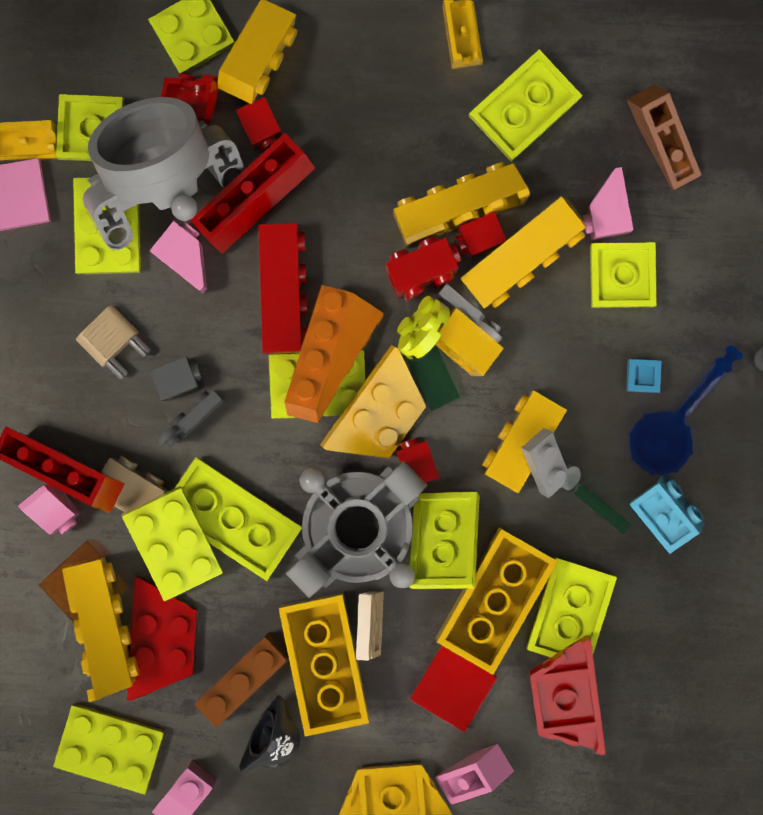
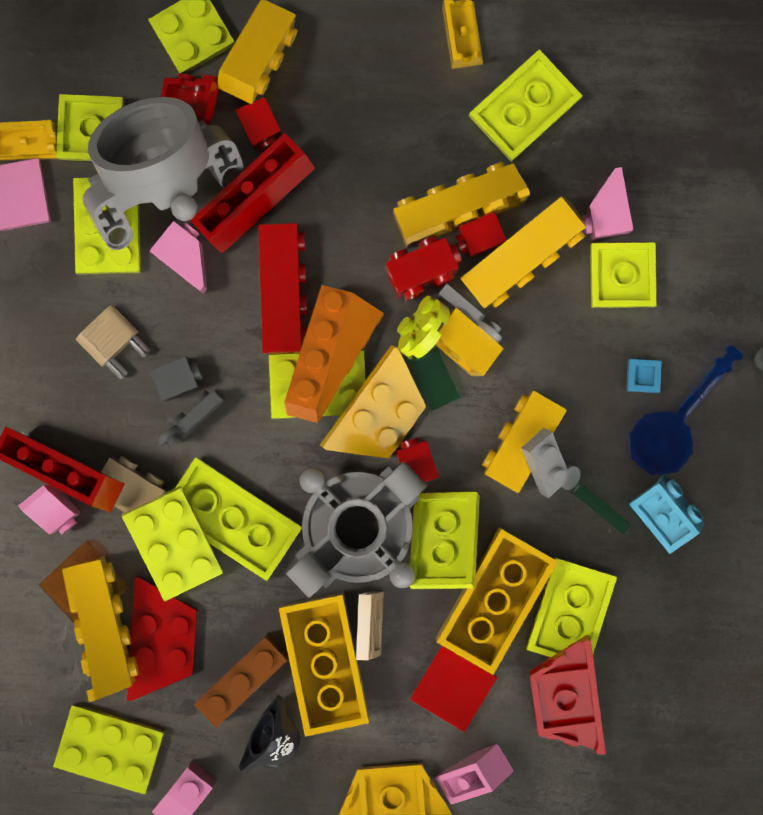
(664, 135): dark orange slope -> none

